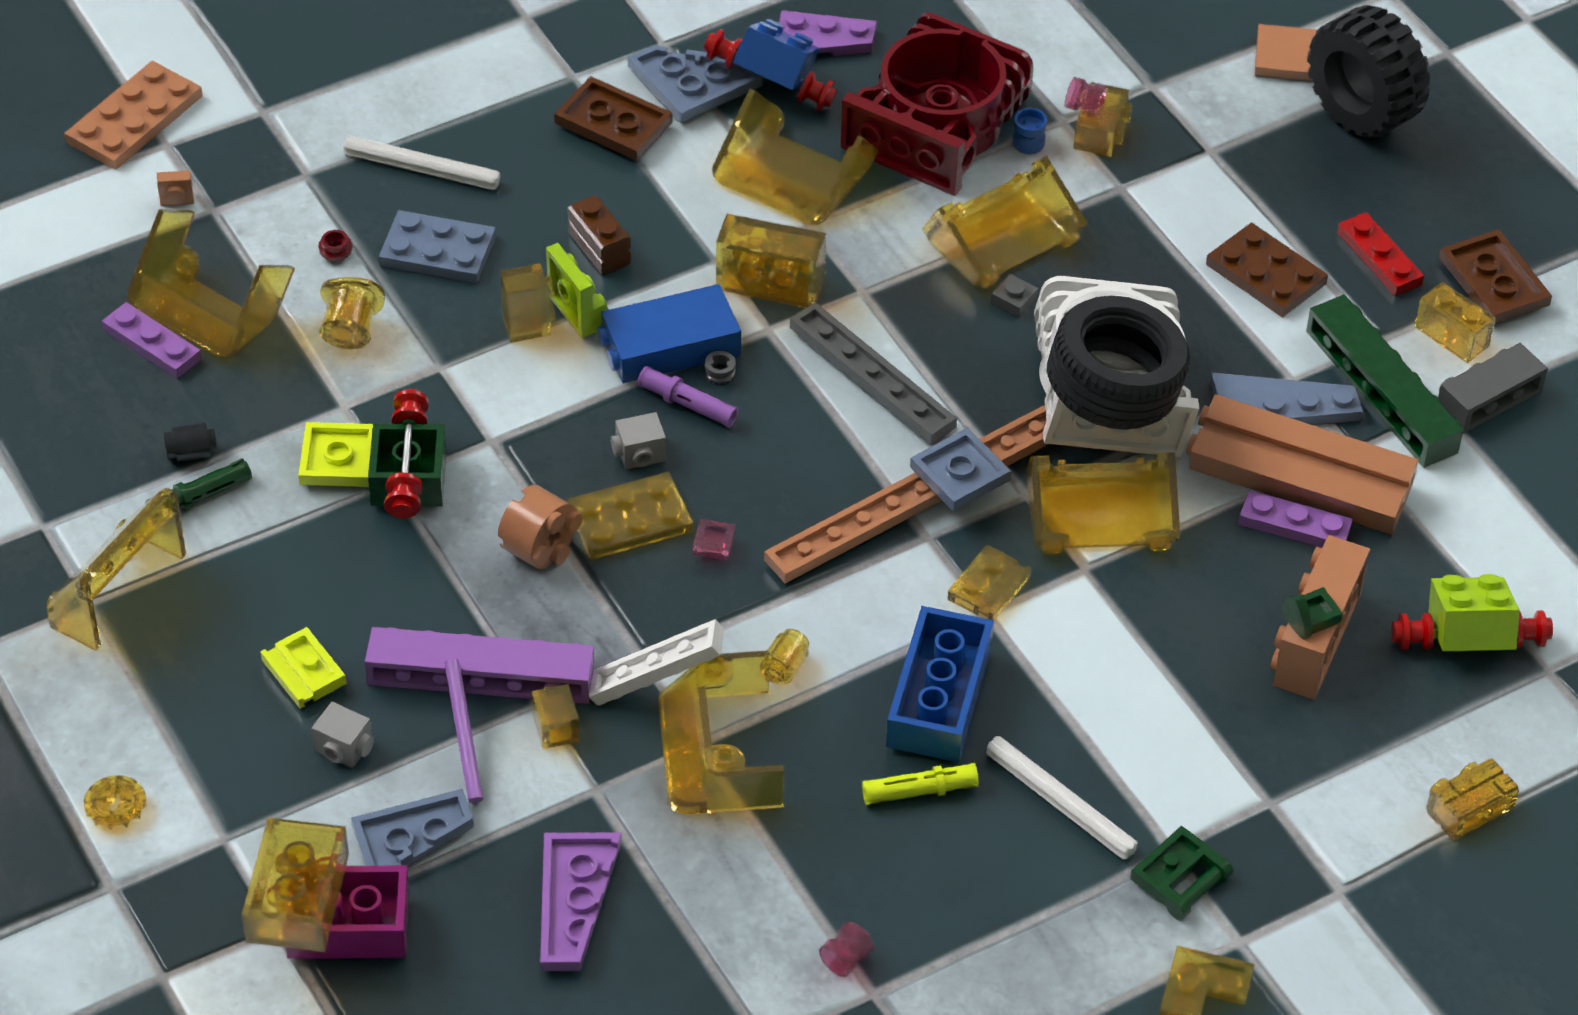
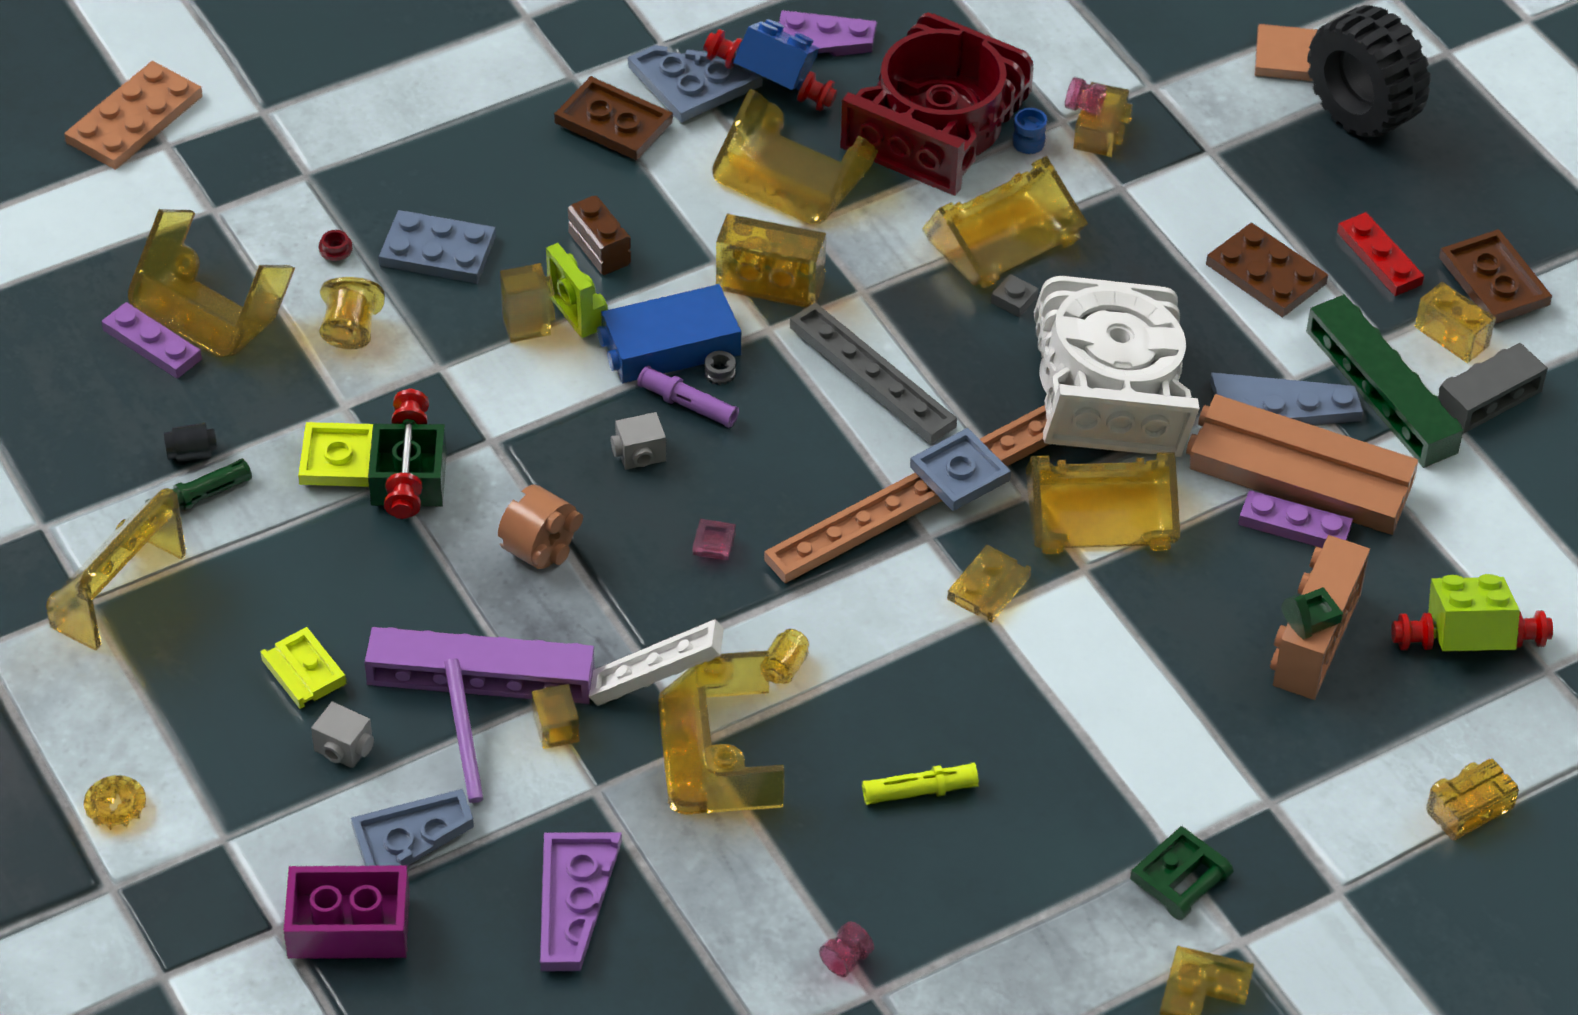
(175, 188): nougat plate -> none
(295, 884): clear yellow brick -> none
(421, 162): white axle -> none
(631, 515): clear yellow plate -> none
(939, 684): blue brick -> none
(1061, 798): white axle -> none
(1108, 395): black tyre -> none

